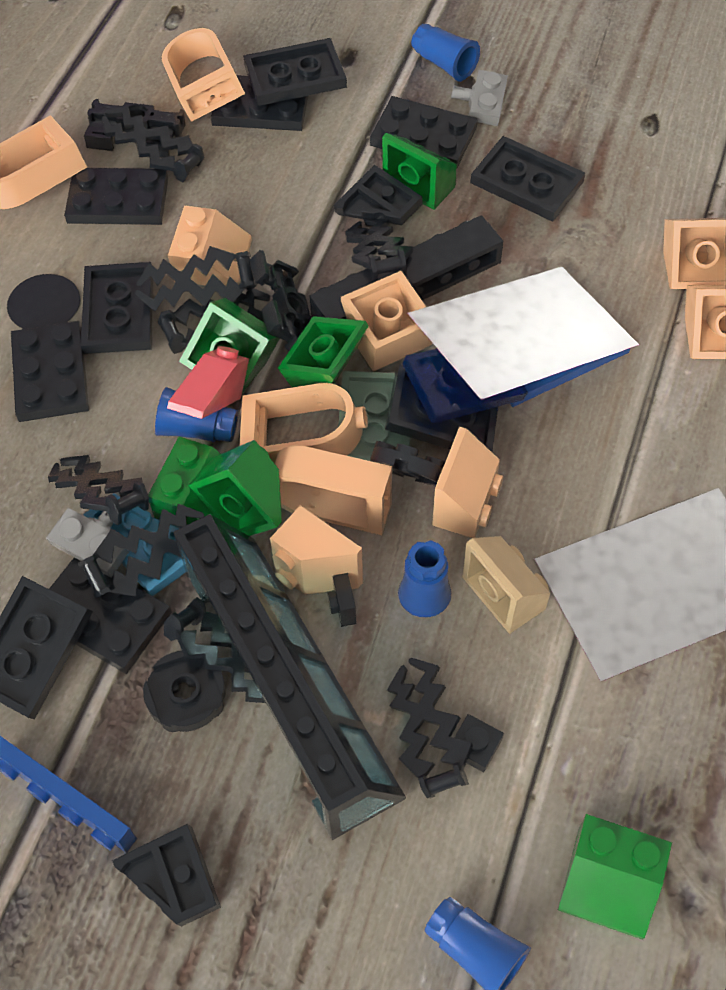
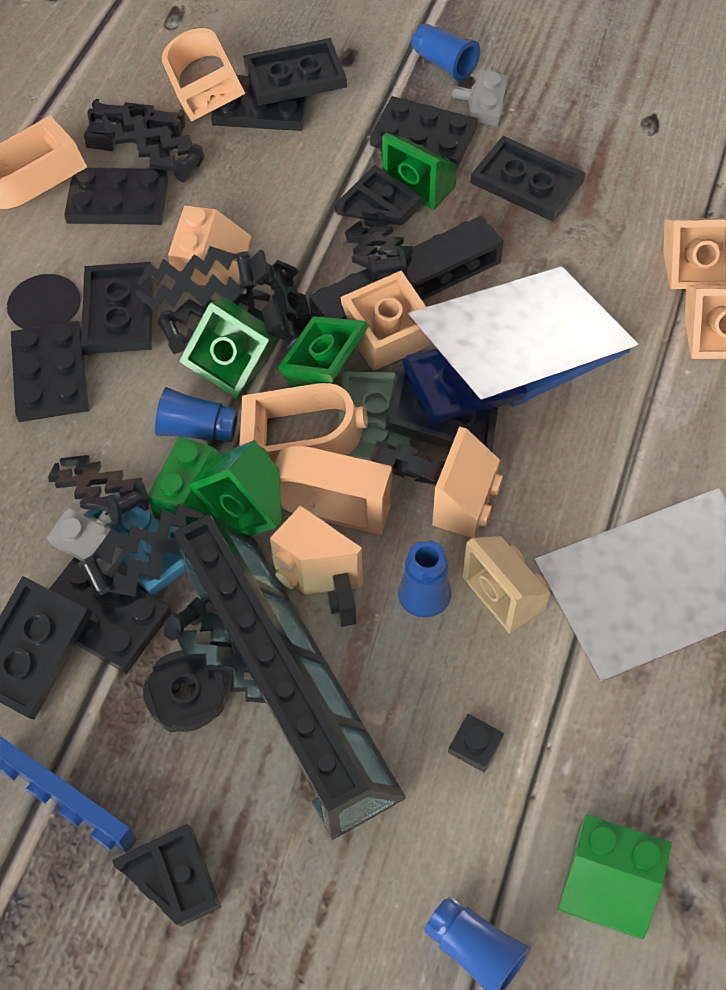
(211, 384): coral slope -> none
(457, 749): black piece -> none

